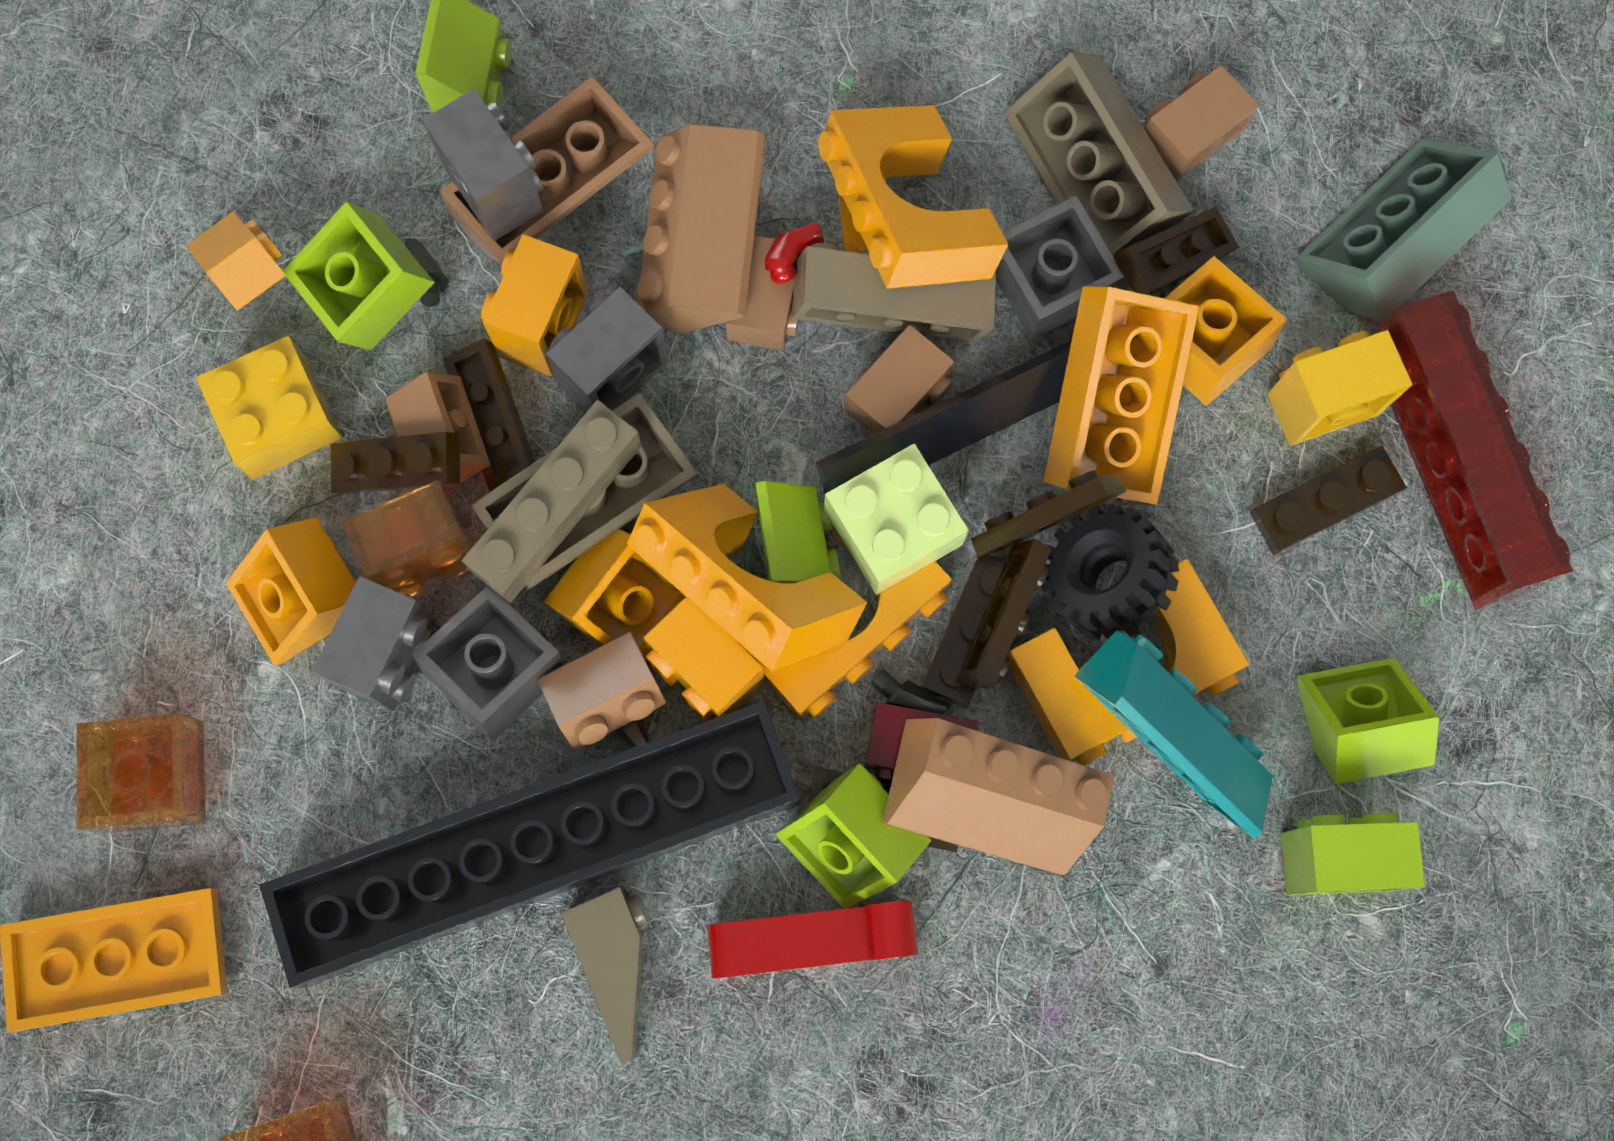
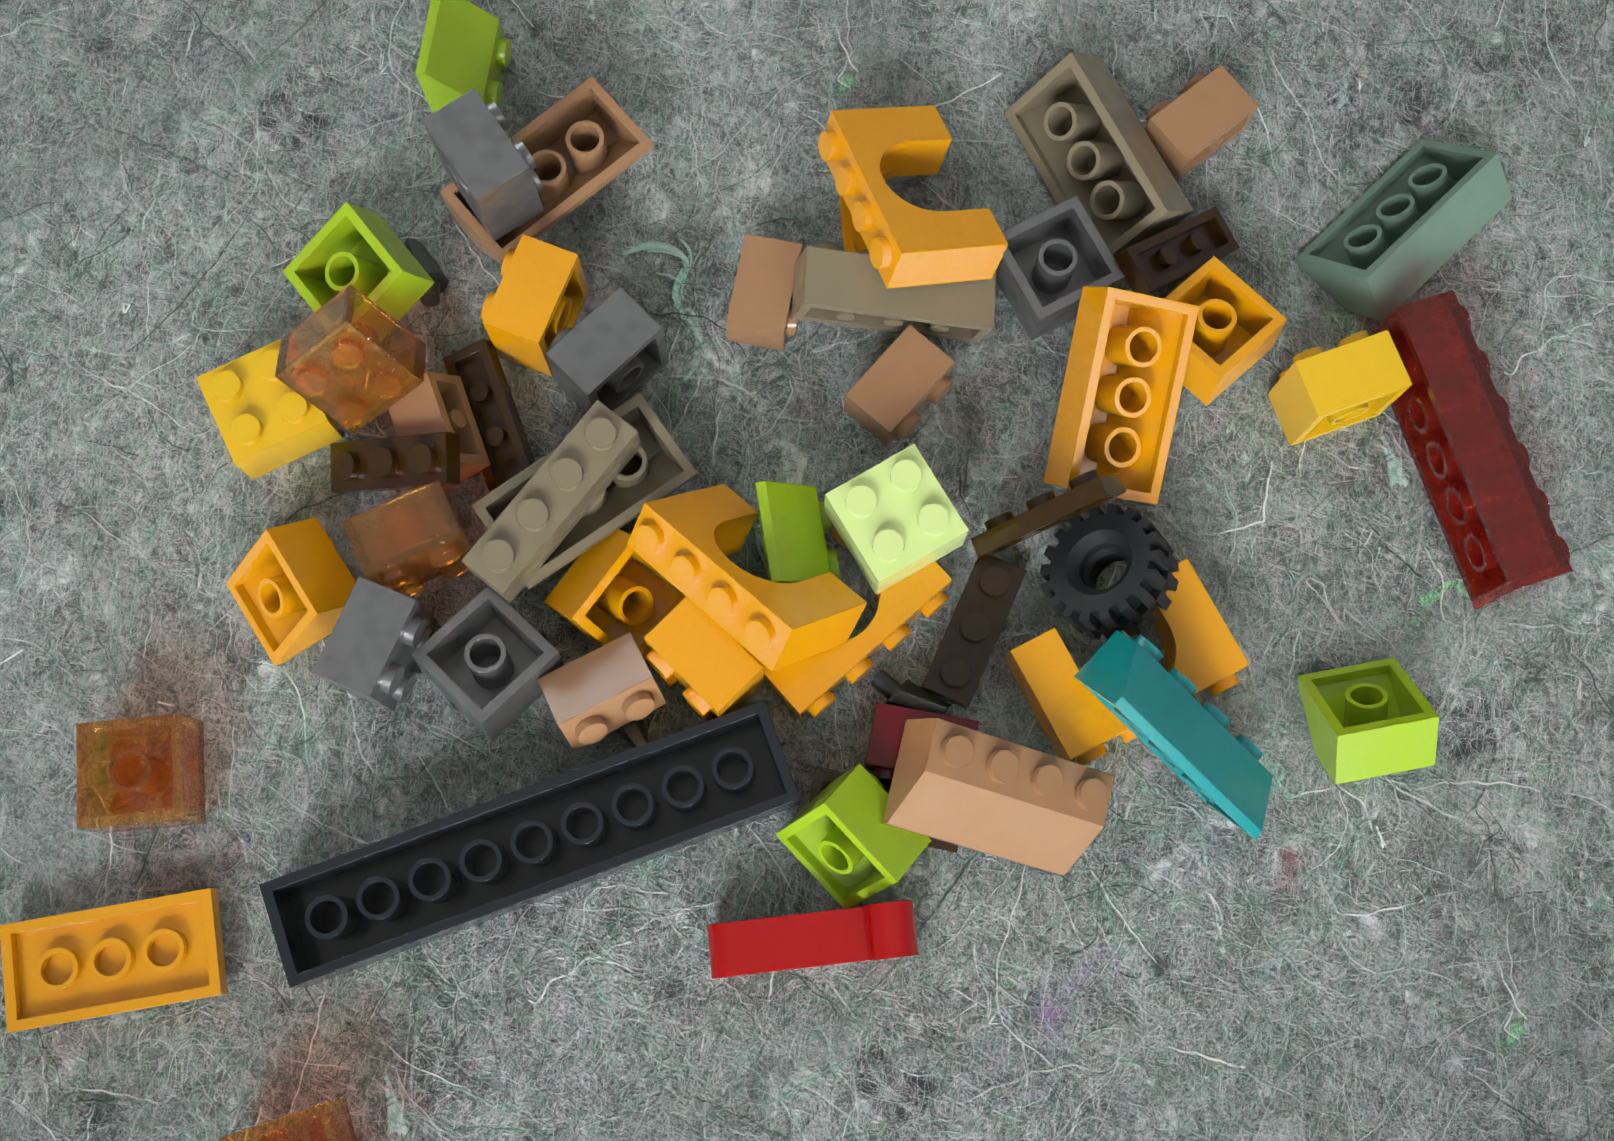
(237, 259): light orange brick -> none
(351, 360): none -> clear orange brick
(611, 954): dark tan slope -> none
(701, 226): medium nougat slope -> none
(787, 247): red arm -> none
(957, 420): black tile -> none
(1005, 615): dark brown plate -> none
(1327, 500): dark brown plate -> none
(1353, 857): lime brick -> none

